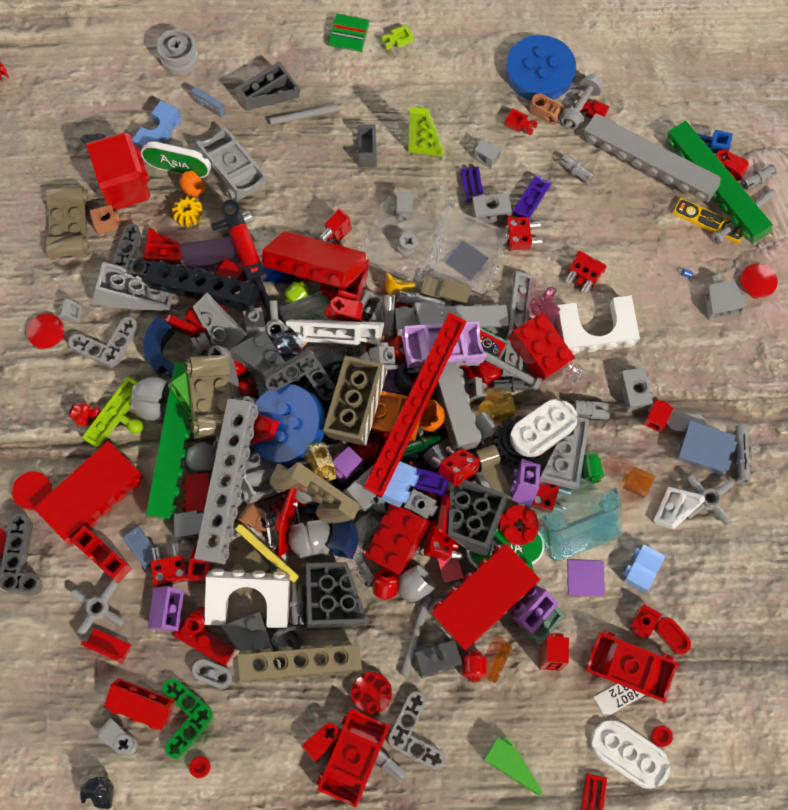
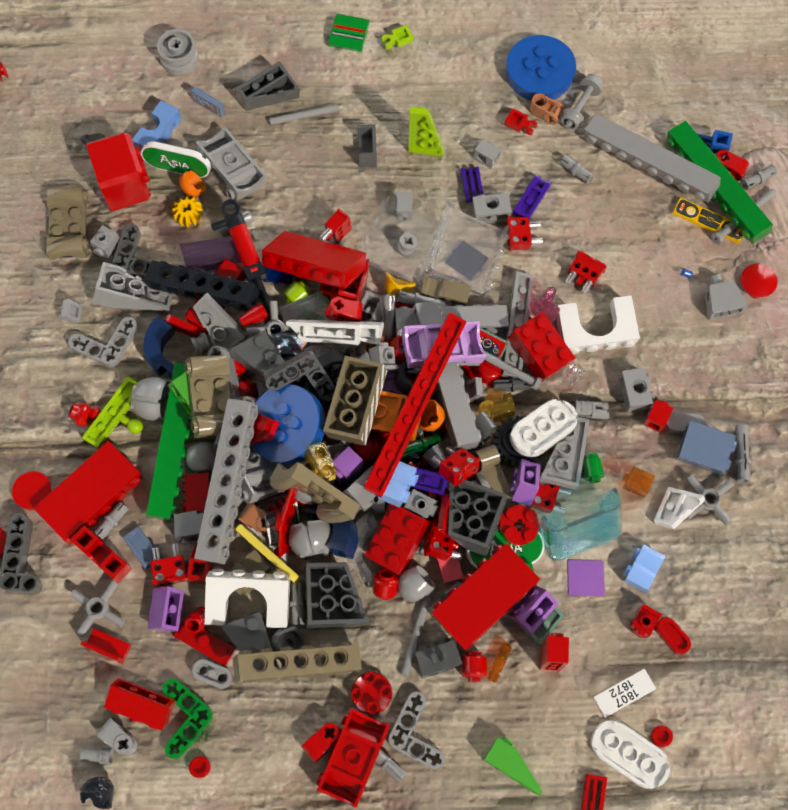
(45, 331): red dish -> none
(98, 216): nougat brick -> none
(102, 755): none -> light grey pin
(105, 242): none -> light grey brick
(111, 521): none -> light grey pin
(162, 249): red wing -> none
(254, 315): none -> red cone
(595, 107): red plate -> none
(631, 666): red piece -> none

